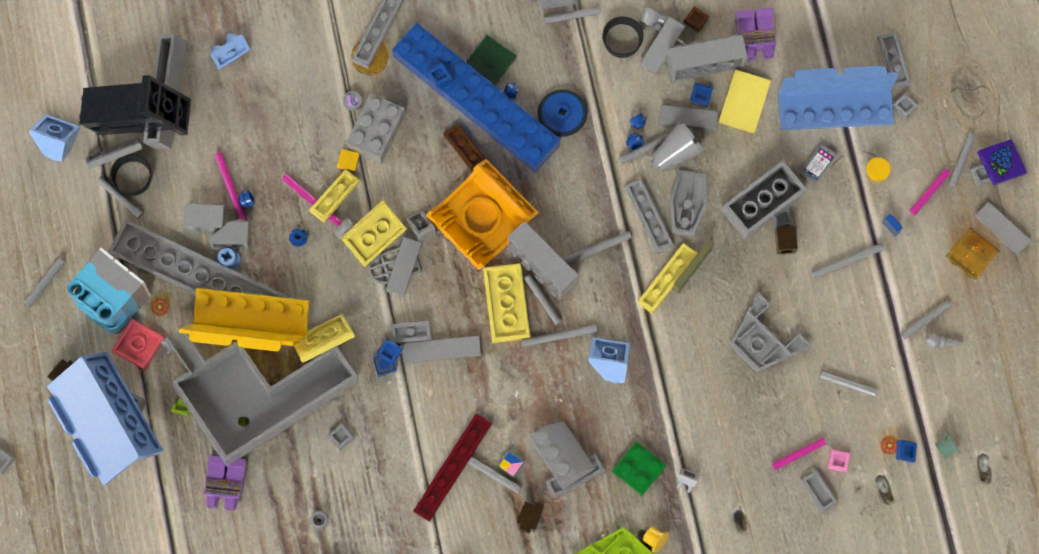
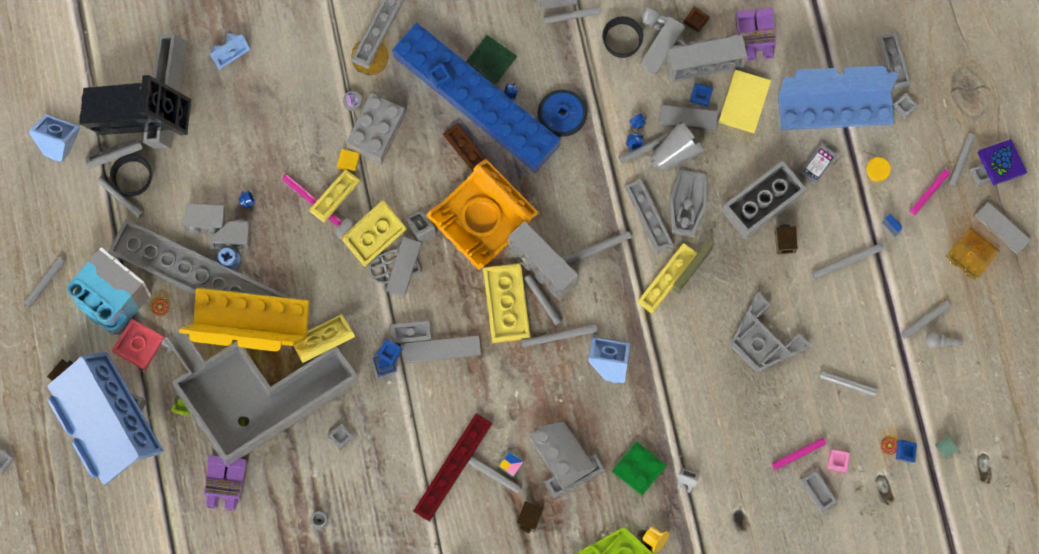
(230, 186): dark pink bar -> none
(298, 242): blue plate -> none
(783, 218): light grey tile -> none

